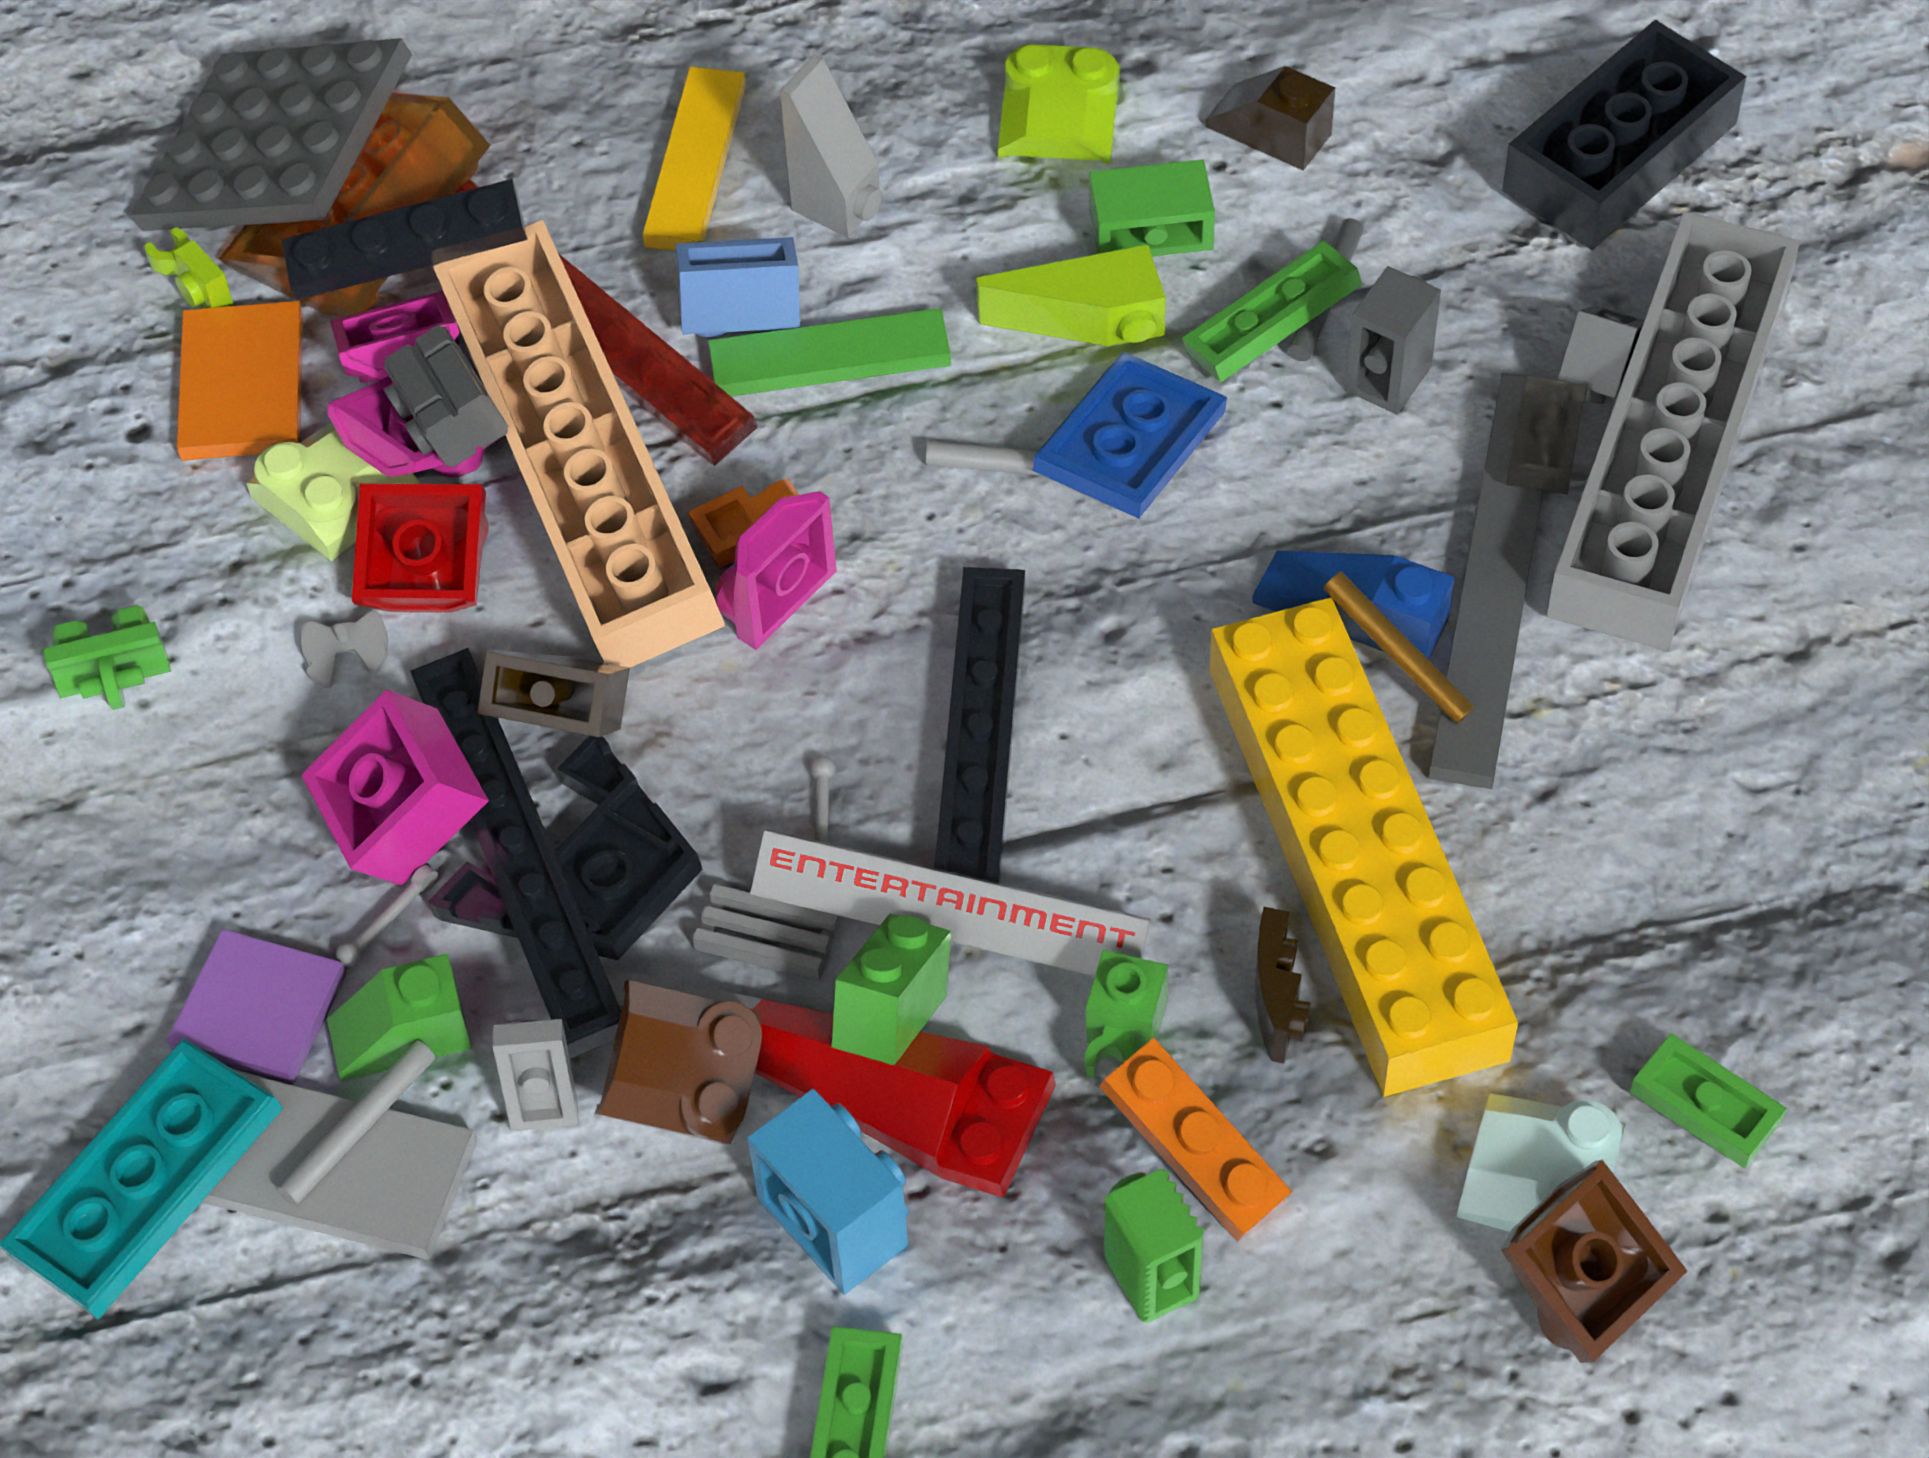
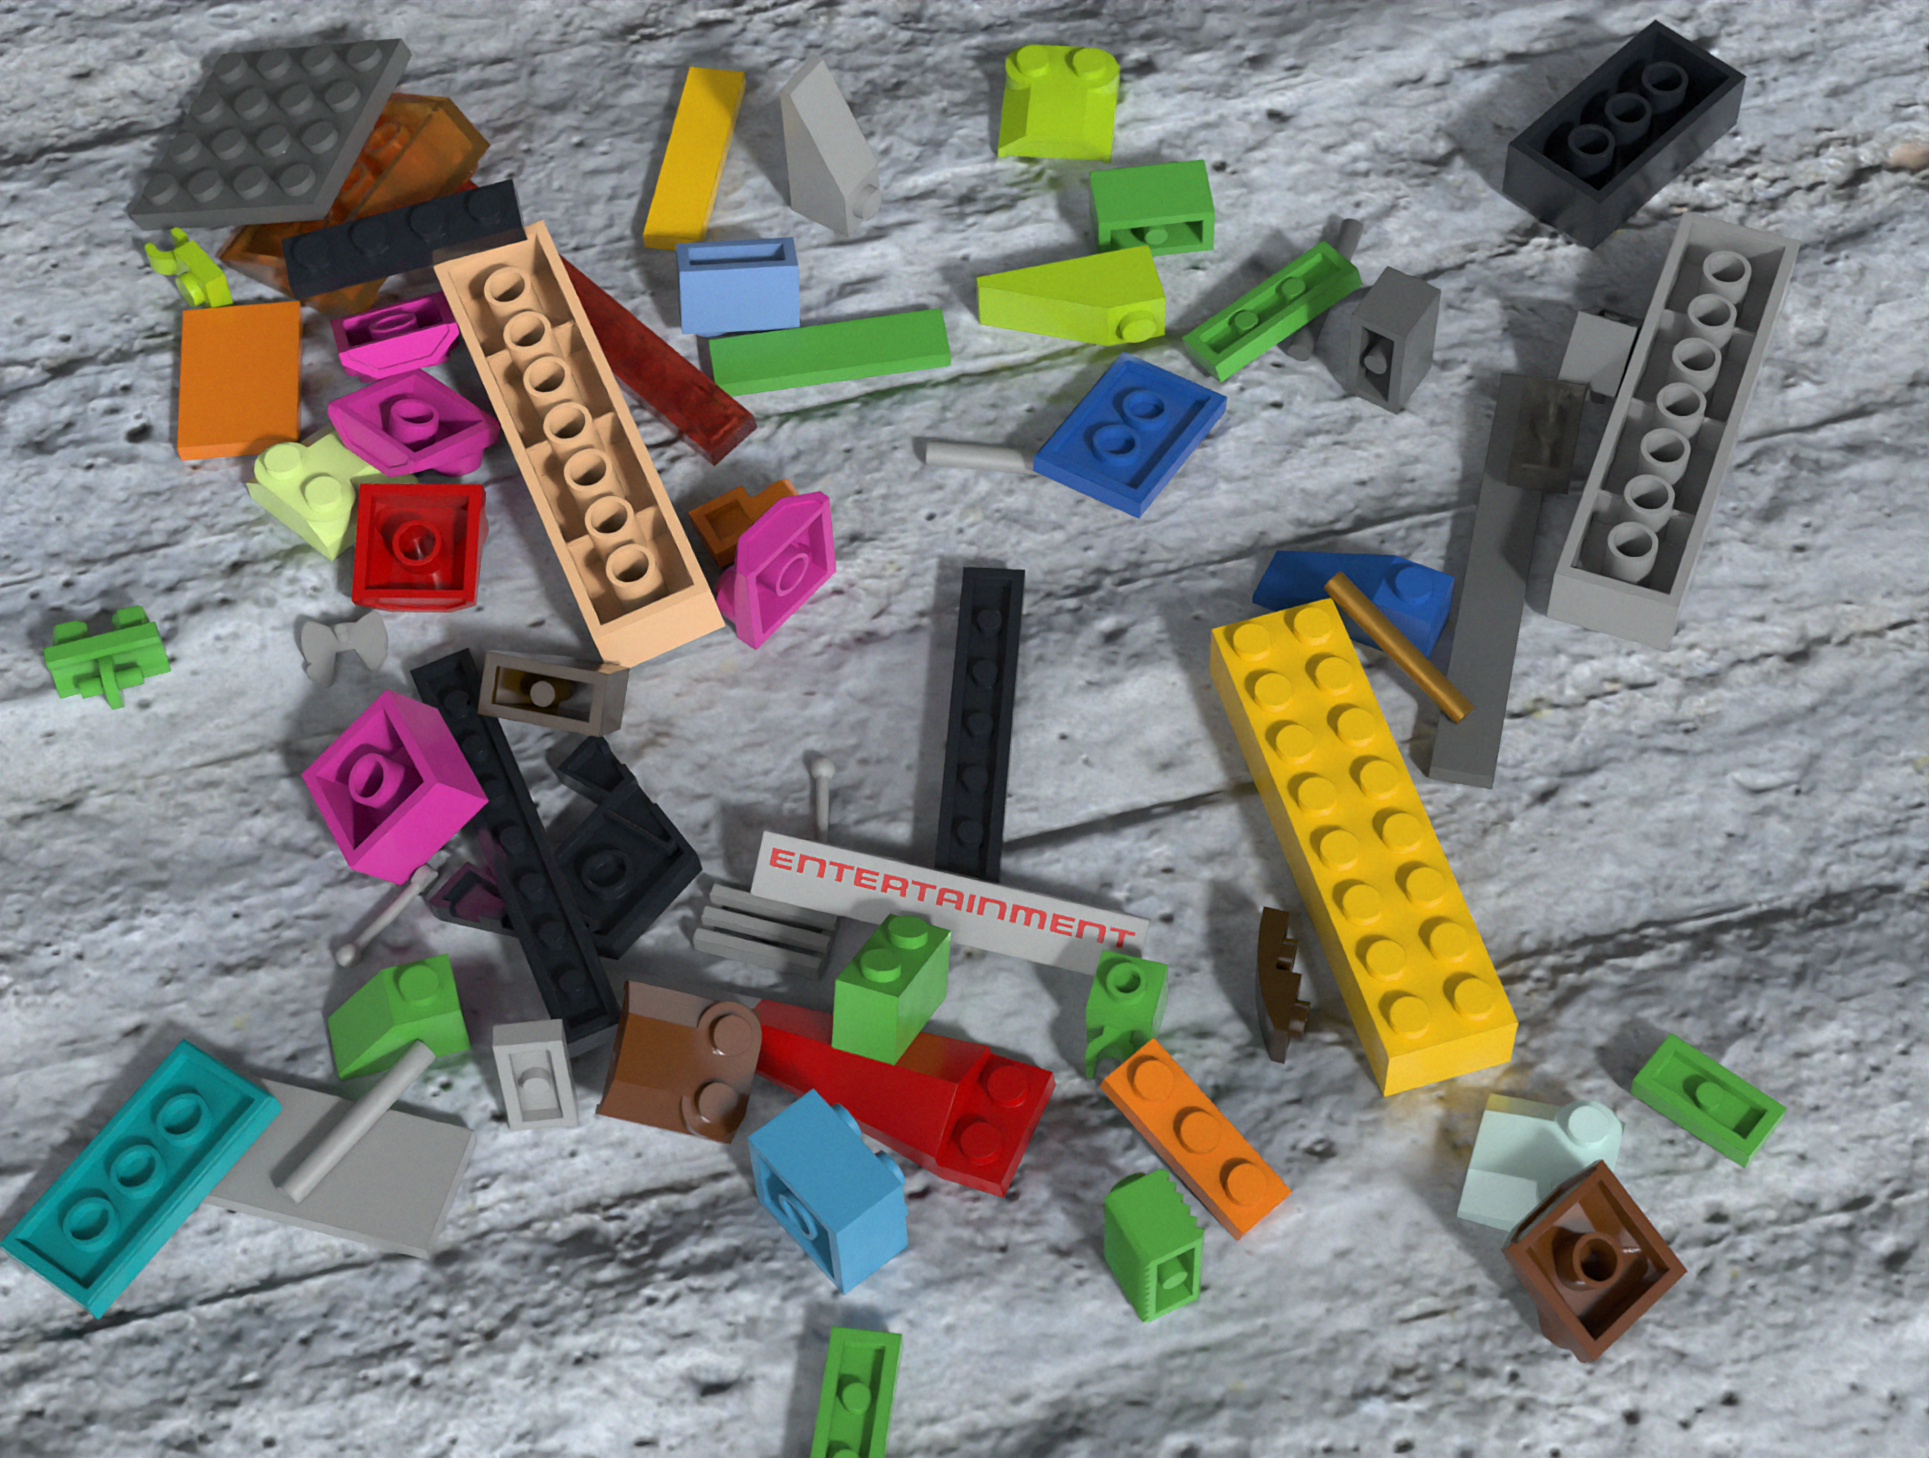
(258, 1005): medium lavender tile -> none
(443, 396): dark grey brick -> none
(1278, 115): dark brown slope -> none

